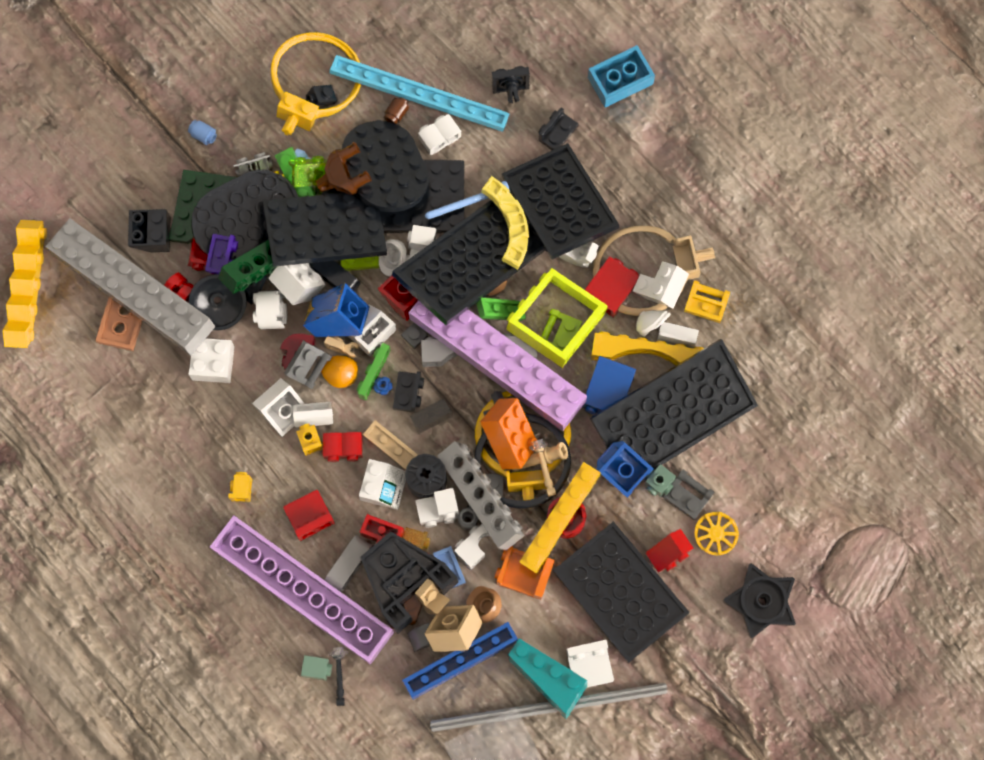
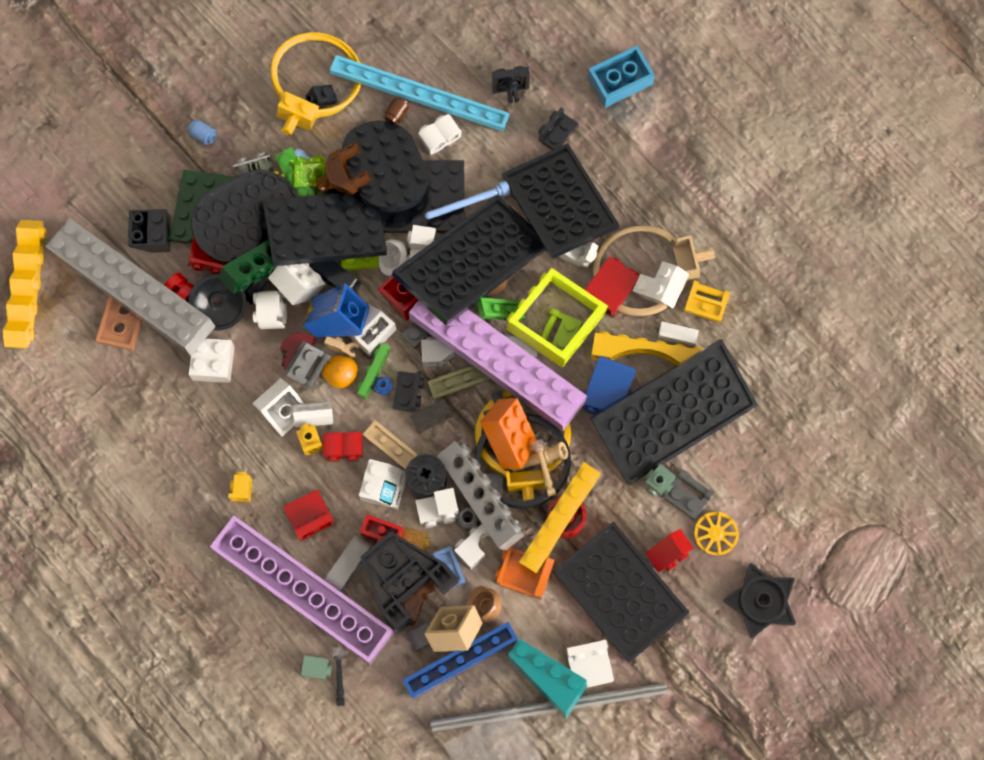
(220, 252): dark purple bracket -> none
(431, 598): tan slope -> none
(456, 382): none -> olive plate
(514, 218): light yellow tile -> none
(623, 467): blue slope -> none
(650, 320): white hat -> none

